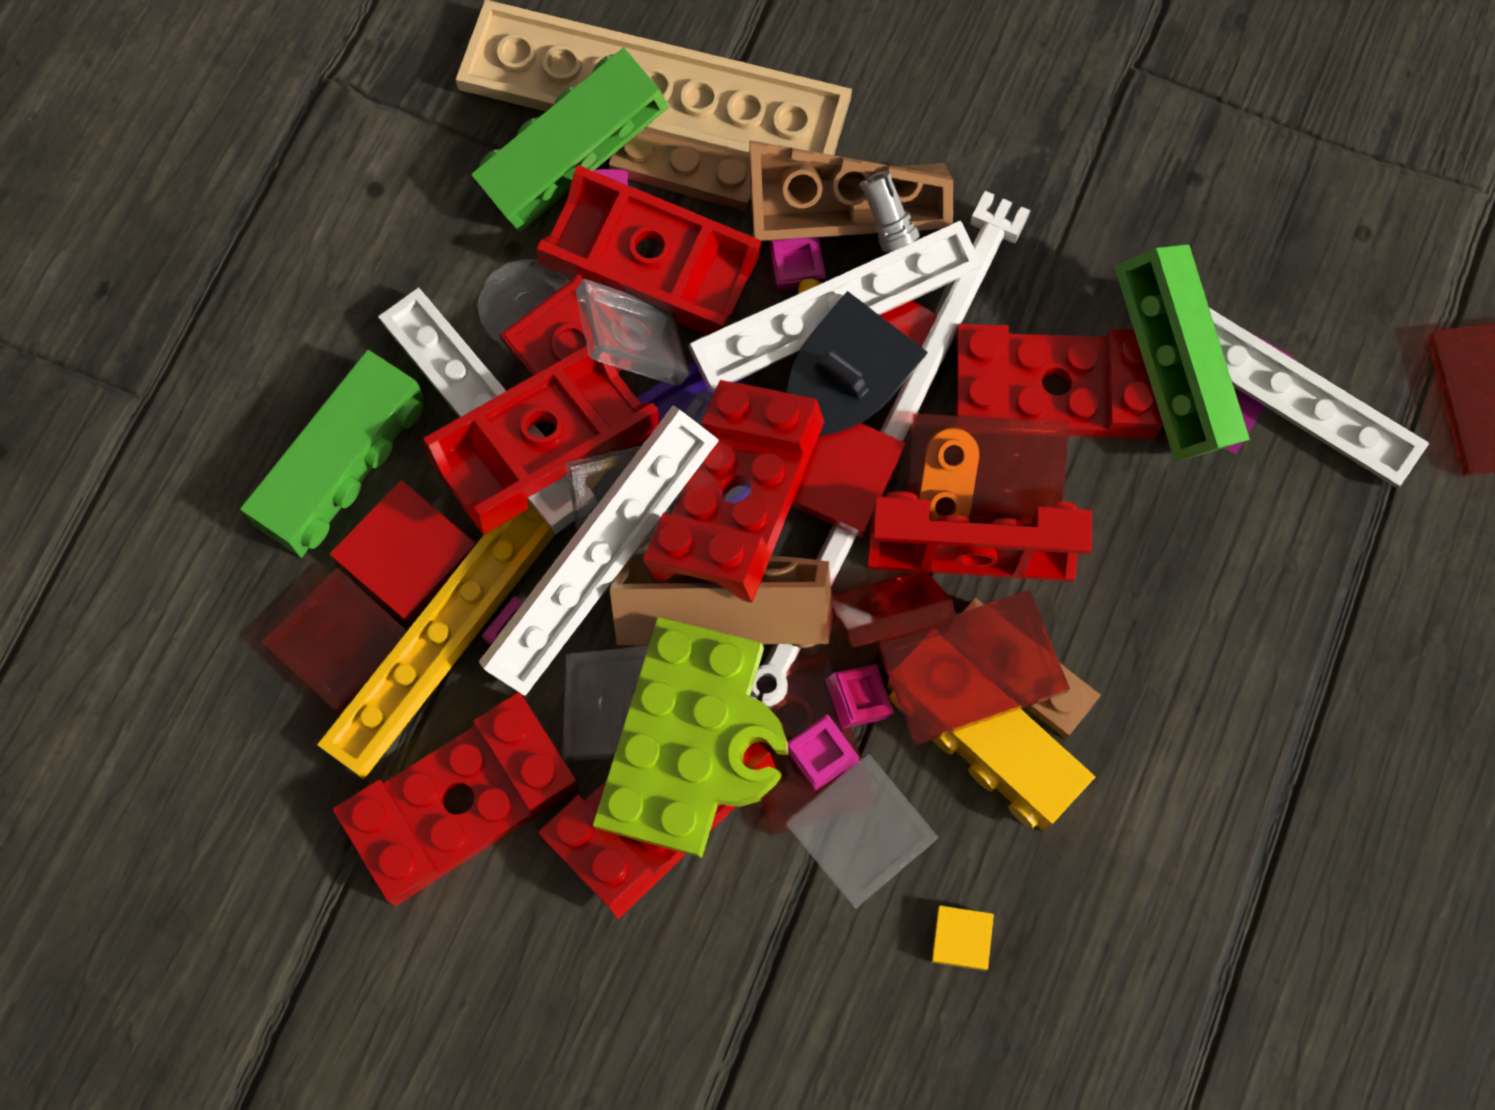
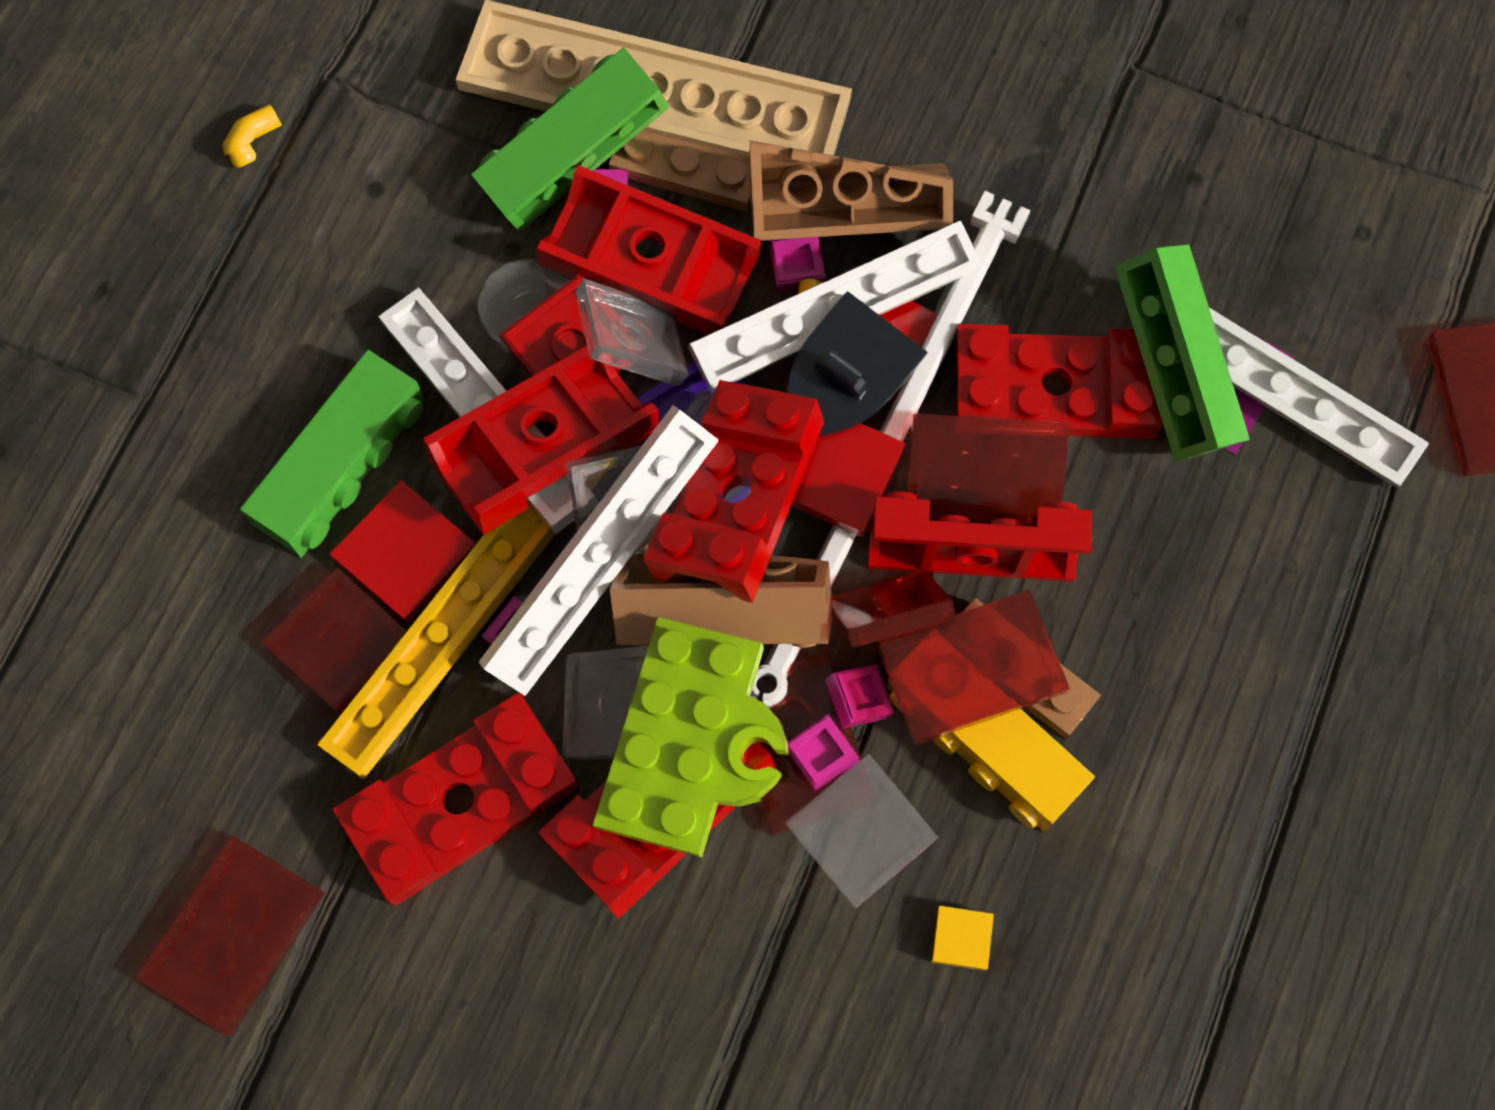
(230, 936): none -> clear red tile
(245, 131): none -> yellow arm
(891, 220): light grey pin -> none
(946, 479): orange plate -> none

